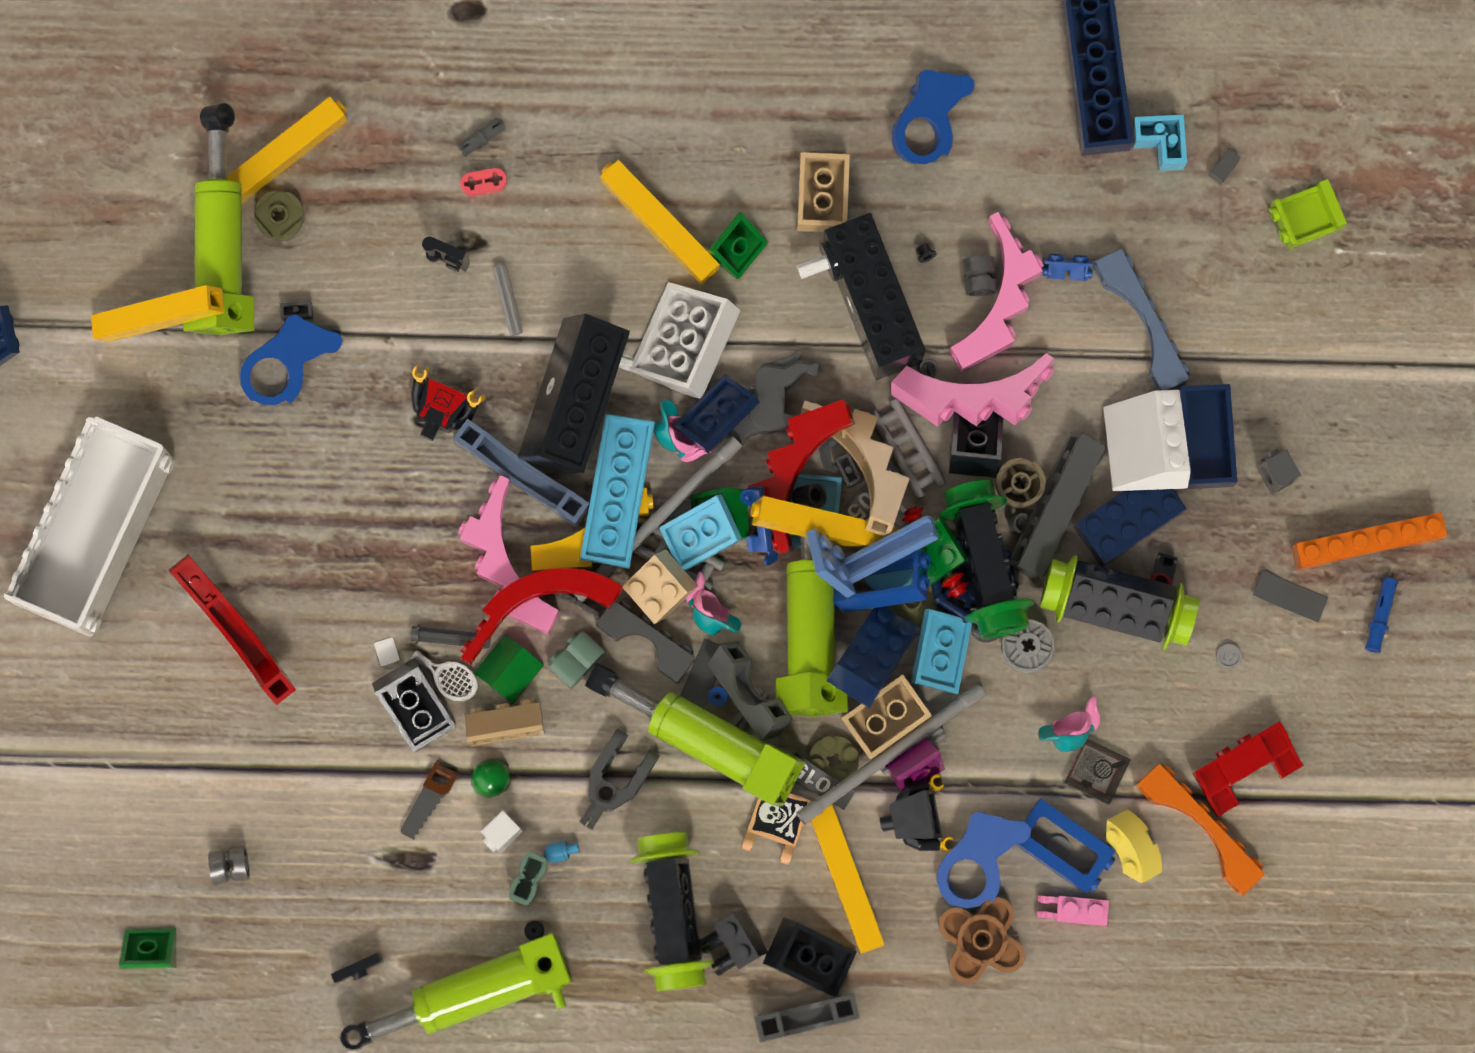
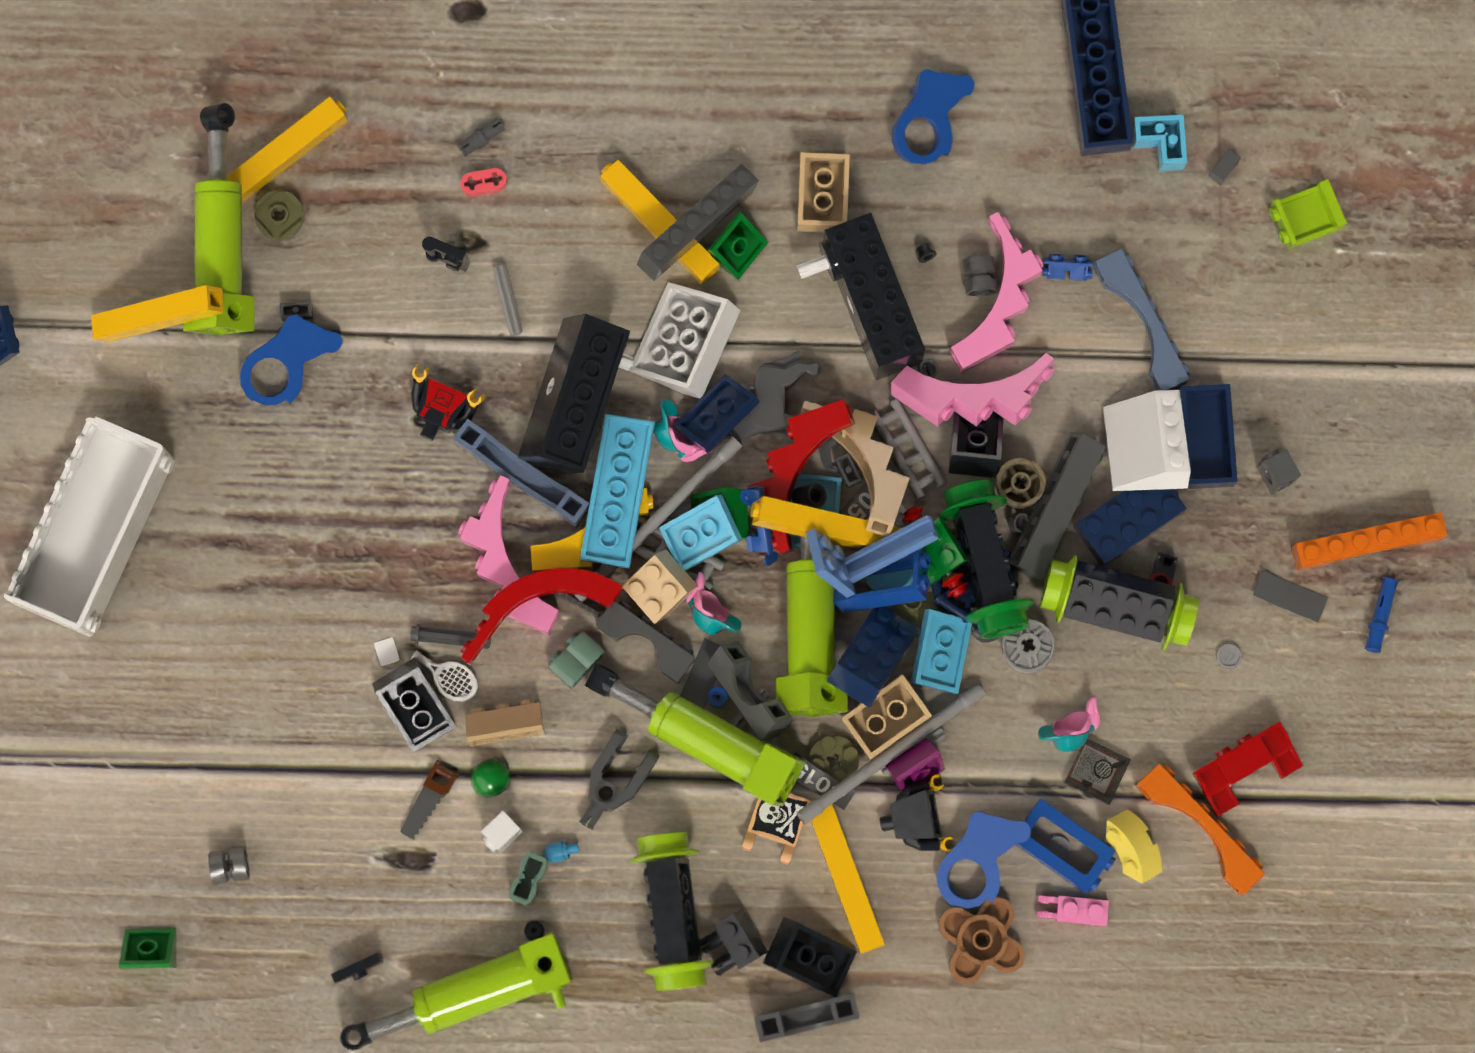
(234, 628): red arch -> none
(508, 669): green slope -> none
(697, 222): none -> dark grey brick

